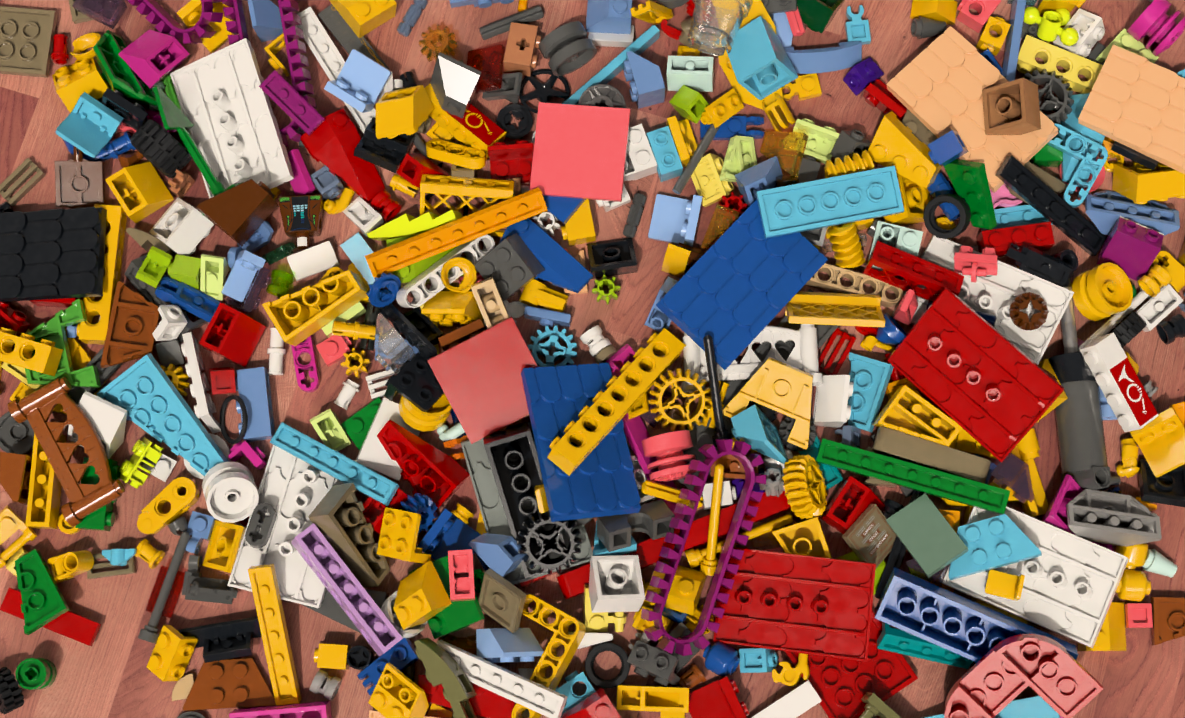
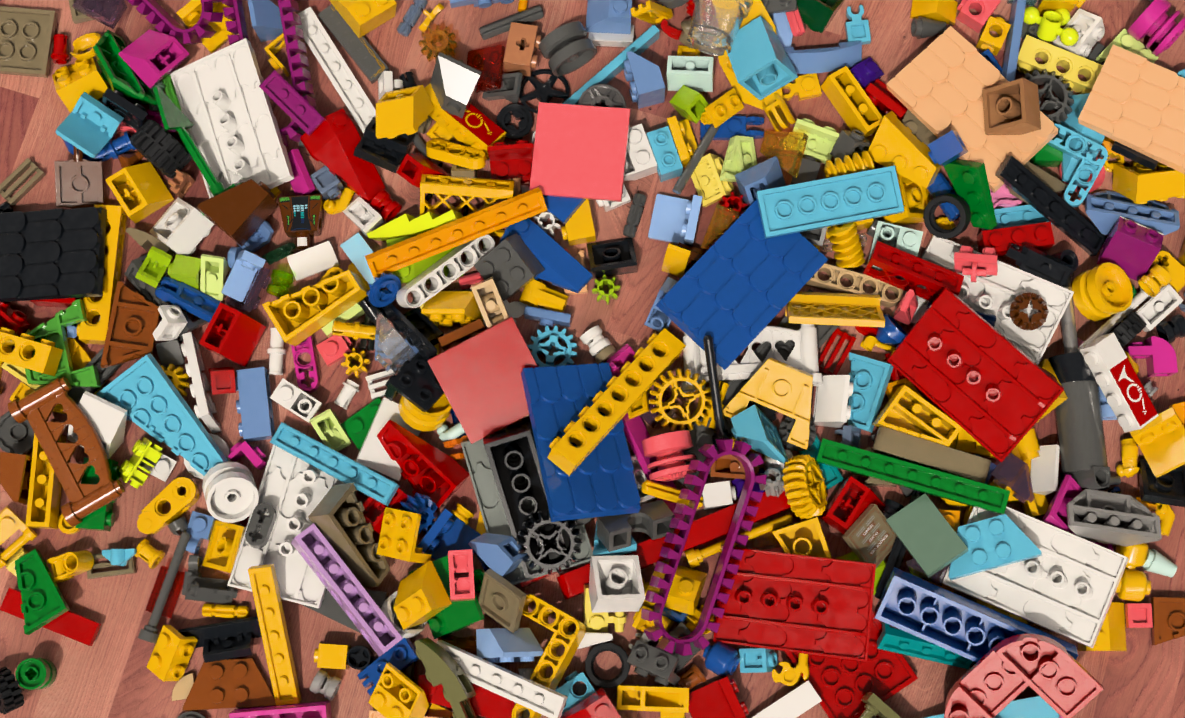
(225, 611): none -> yellow axle
(244, 416): black tyre -> none
(295, 400): none -> white slope
(359, 82): light blue bracket -> none
(370, 310): none -> black pin
(399, 183): yellow pin -> none
(430, 16): none -> yellow piece
(469, 272): yellow piece -> none
(541, 498): yellow slope -> none
(710, 562): yellow piece -> none
(786, 180): dark brown tile -> none
(852, 102): none -> yellow brick
(1004, 585): yellow bracket -> none
(1045, 470): none -> white slope
(1159, 356): none -> dark pink brick
(1166, 517): none -> yellow arm

